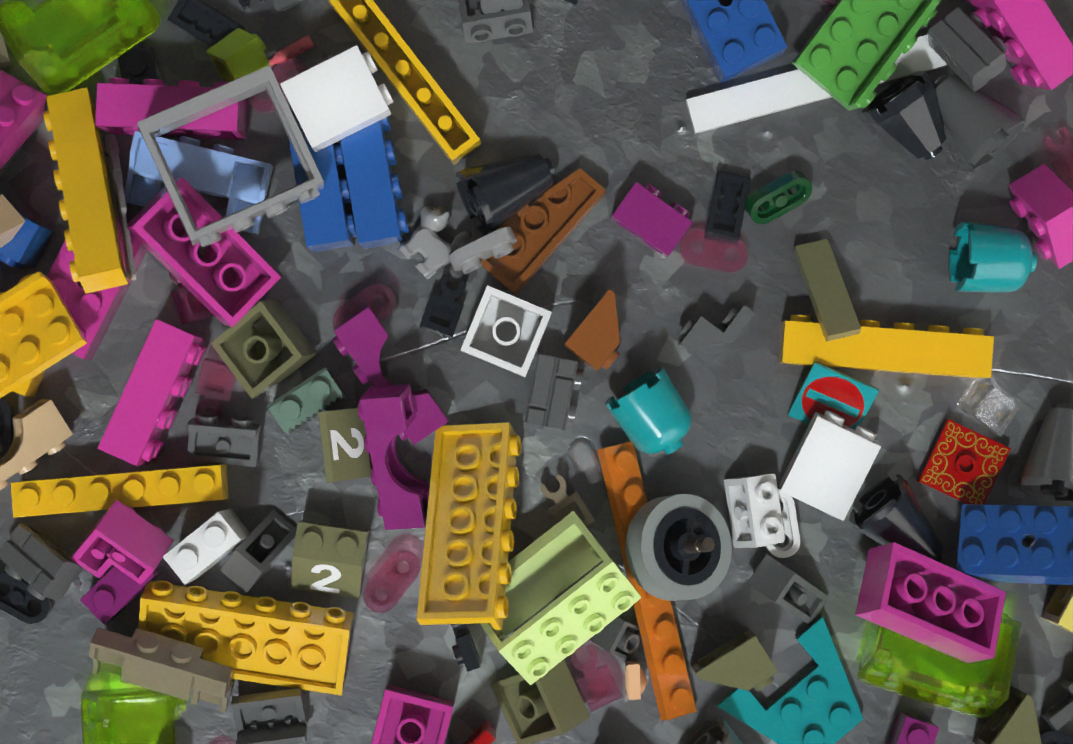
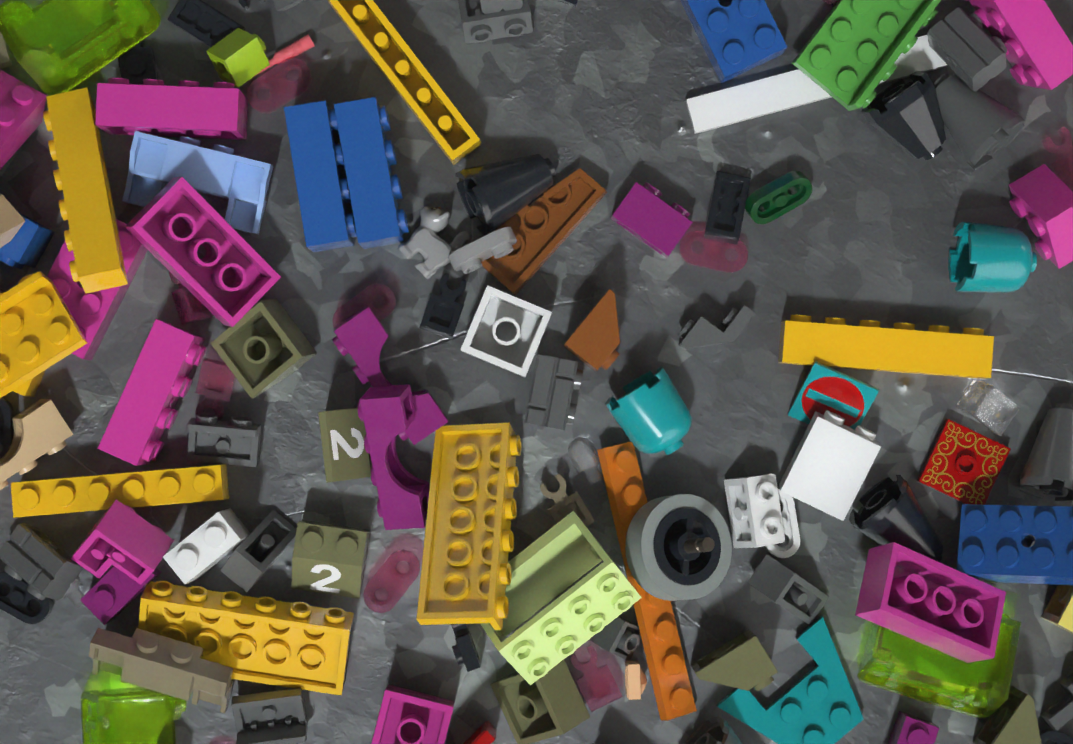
(112, 155): light grey sword -> none
(209, 103): light grey window -> none
(306, 400): sand green brick -> none
(337, 97): white brick -> none
(827, 290): olive tile -> none

